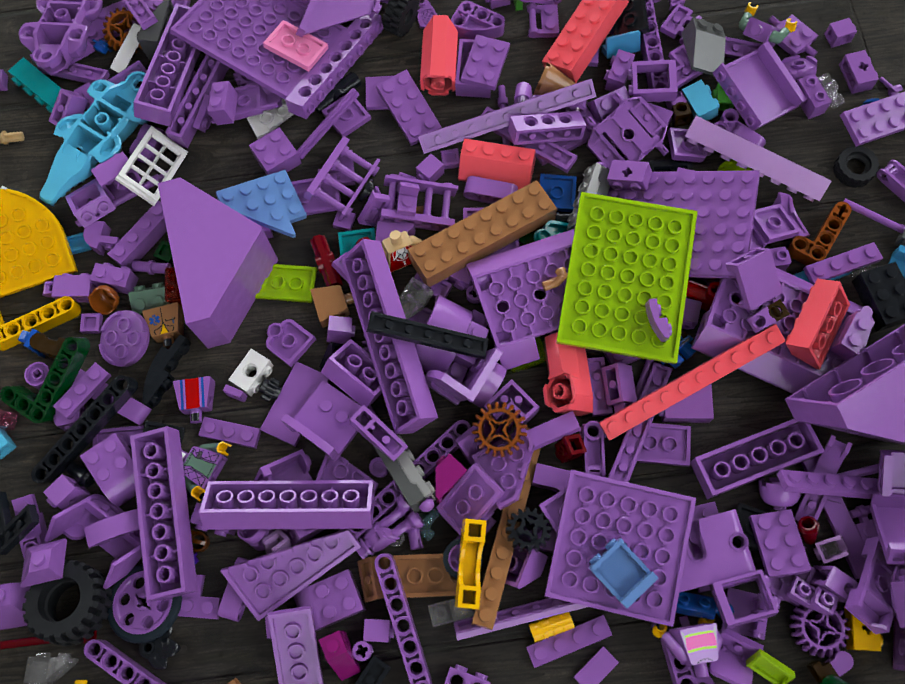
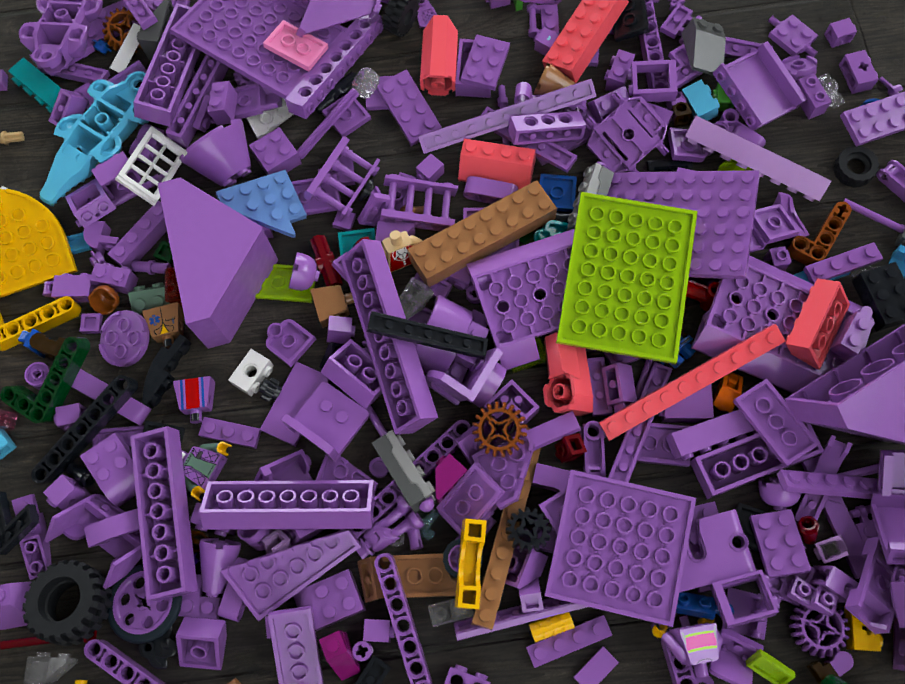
(44, 563): medium lavender slope -> none
(82, 391): medium lavender plate -> none
(96, 258): none -> medium lavender plate
(201, 643): none -> medium lavender slope
(213, 557): none -> medium lavender cone
(220, 154): none -> medium lavender cone
(235, 393): medium lavender tile -> none
(303, 272): none -> medium lavender cylinder
(365, 82): none -> clear gear
(377, 433): medium lavender slope -> none
(407, 198): medium lavender slope -> none
(450, 158): medium lavender tile -> none
(475, 19): medium lavender beam -> none
(531, 597): none -> medium lavender brick
(544, 40): none -> medium lavender brick
(556, 281): medium nougat arm -> none
(622, 572): medium blue panel -> none
(627, 42): dark azure panel -> none
(629, 175): medium lavender brick -> none
(659, 325): medium lavender slope -> none
(691, 313): medium lavender window -> none
(708, 434): none -> medium lavender brick
(728, 389): none -> orange slope
(756, 277): medium lavender panel -> none
(763, 31): torso -> none
(768, 316): leg -> none
(776, 423): none -> medium lavender plate

